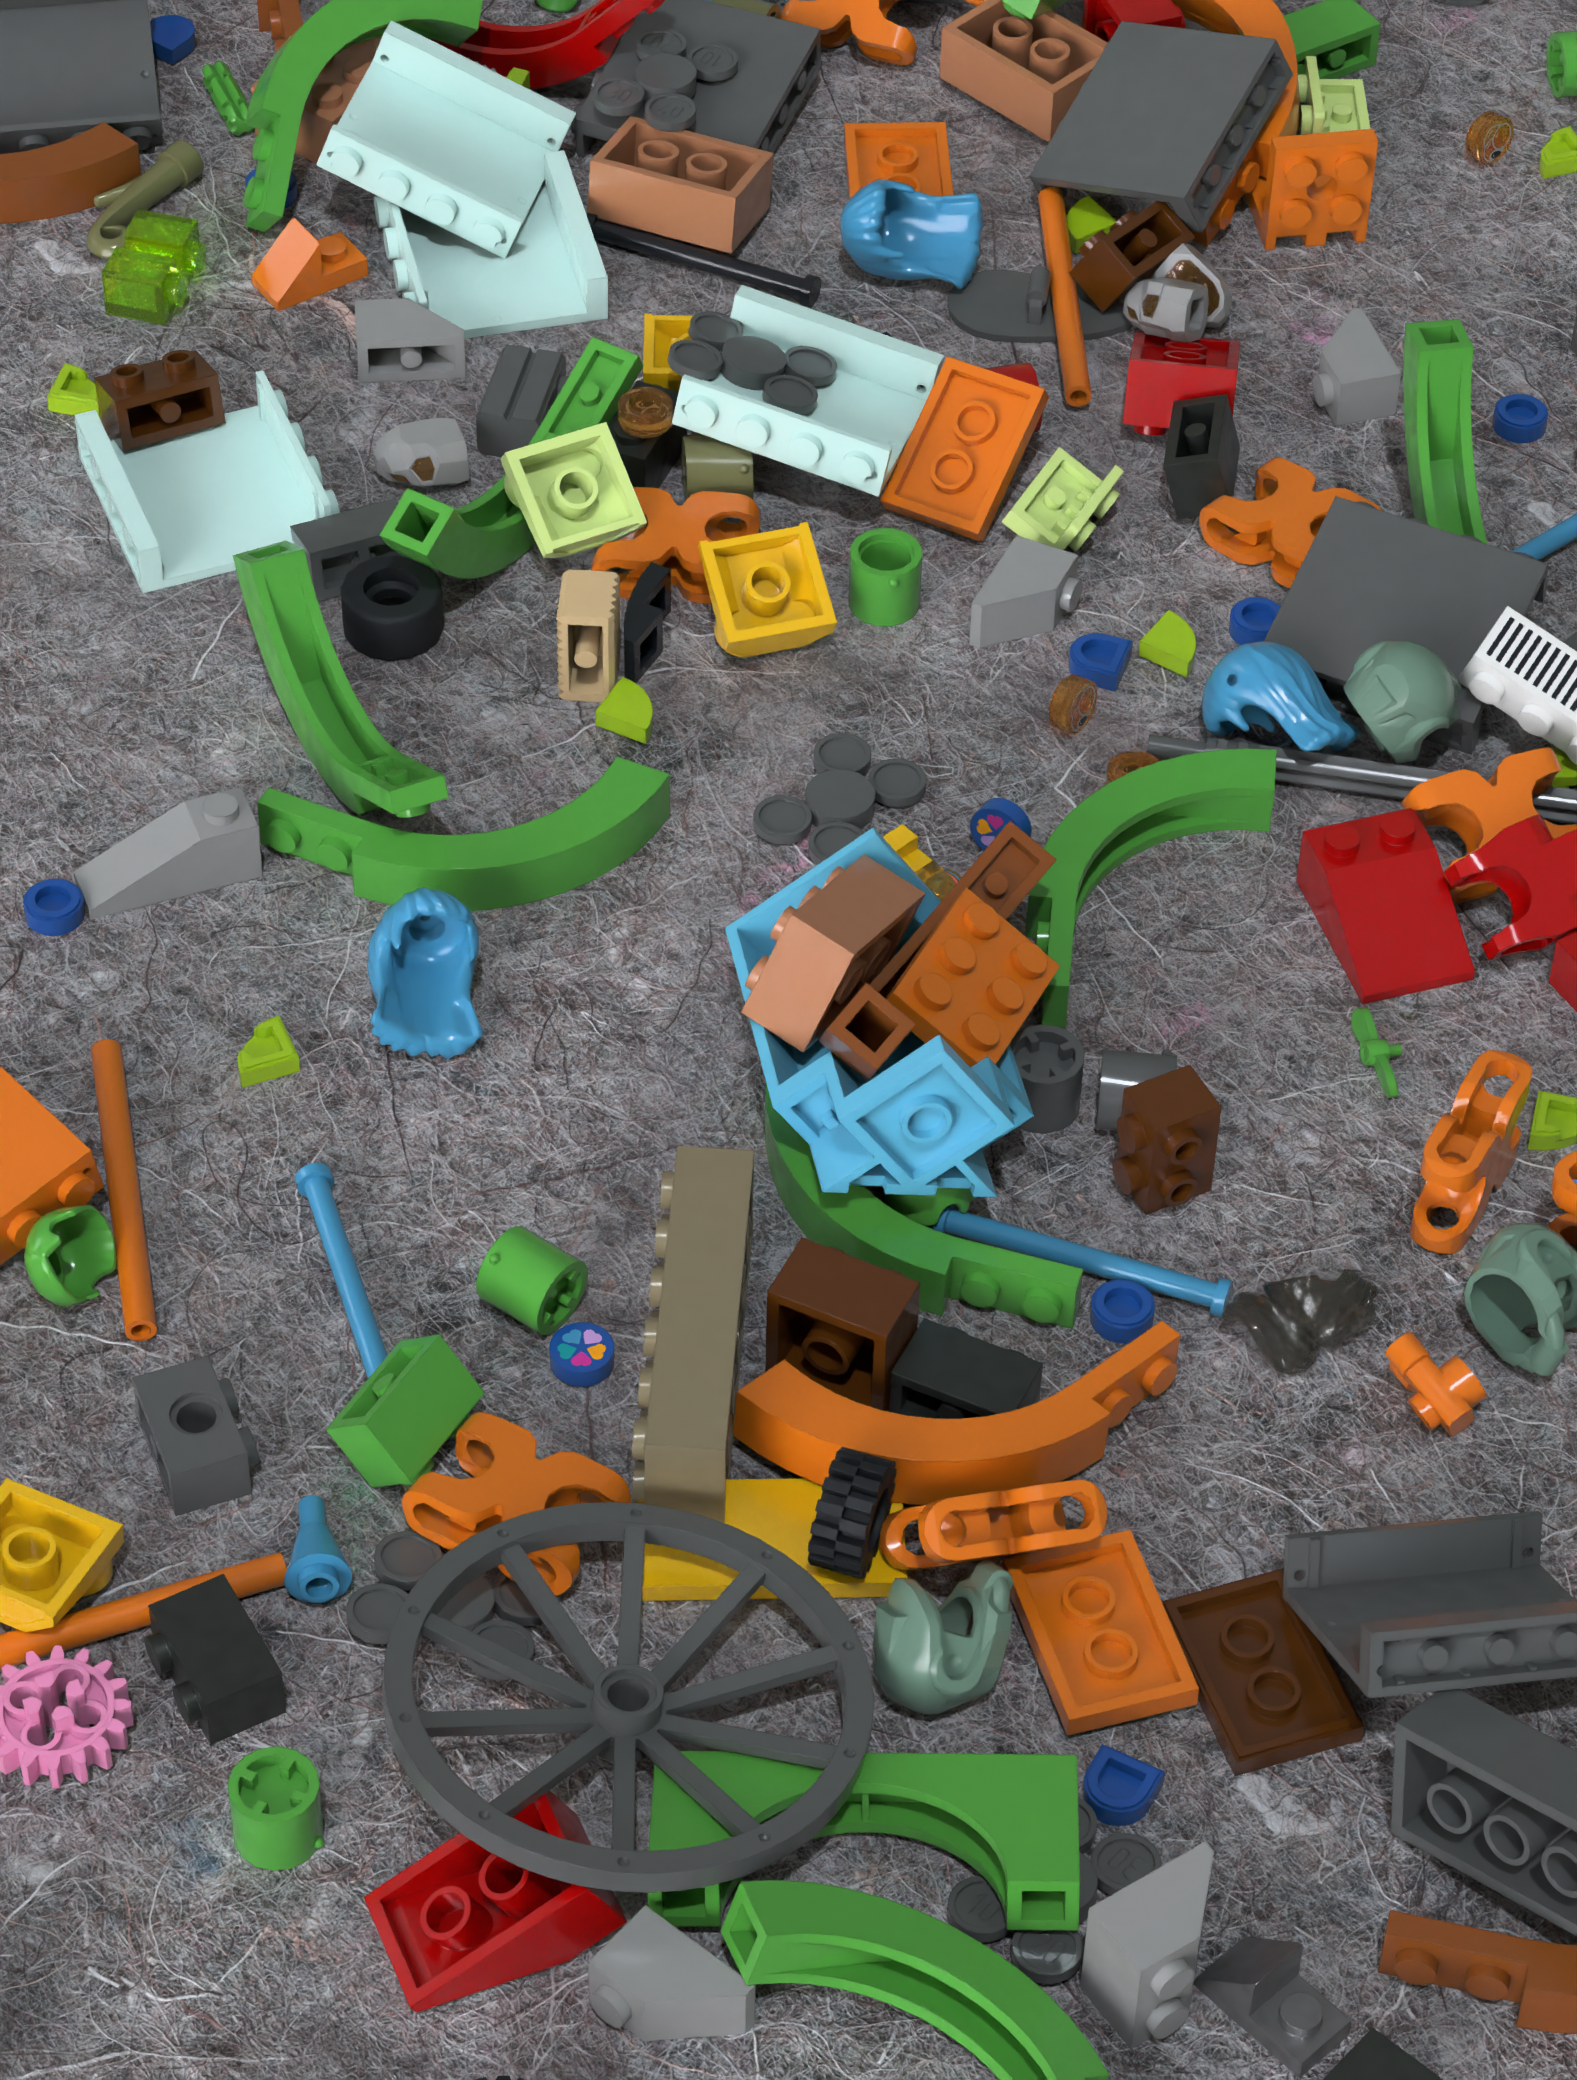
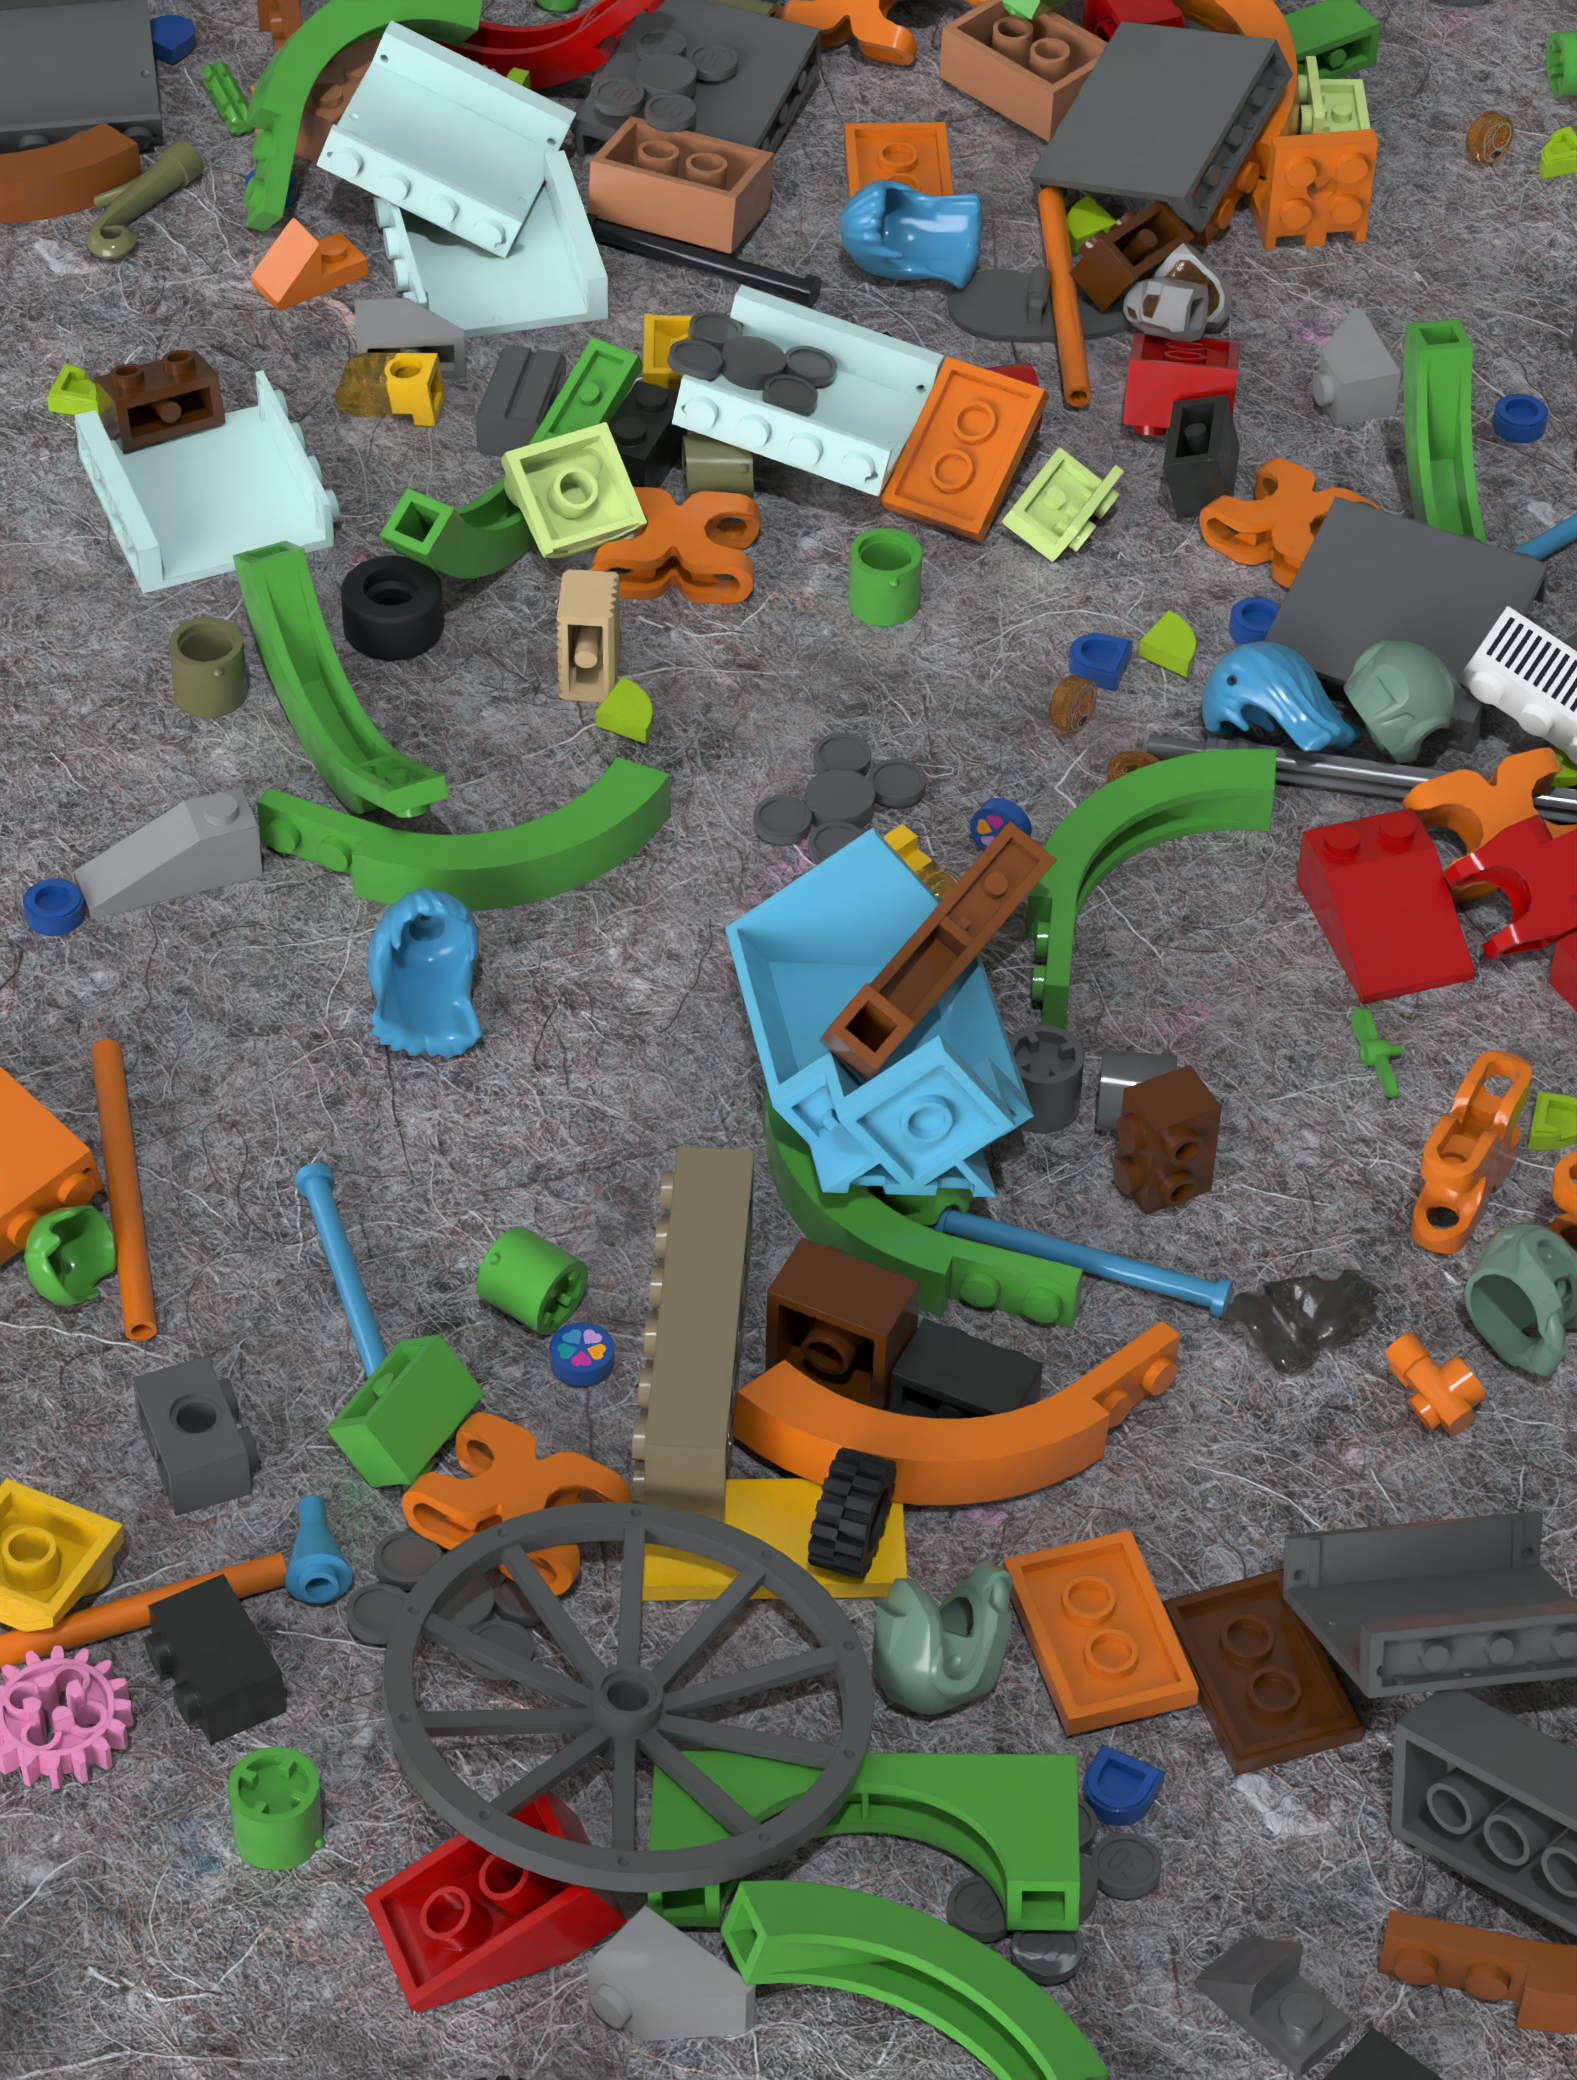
(153, 267): clear neon green brick -> none
(208, 667): none -> olive piece
(267, 1054): lime tile -> none
(342, 542): dark grey hinge -> none
(393, 385): none -> leg
(423, 453): light grey rock -> none
(644, 620): black slope -> none
(645, 412): clear orange tile -> none
(767, 591): yellow slope -> none
(829, 950): nougat brick -> none
(973, 981): orange plate -> none
(993, 1525): orange piece -> none
(1025, 593): light grey slope -> none
(1121, 1310): blue tile -> none
(1147, 1948): light grey slope -> none

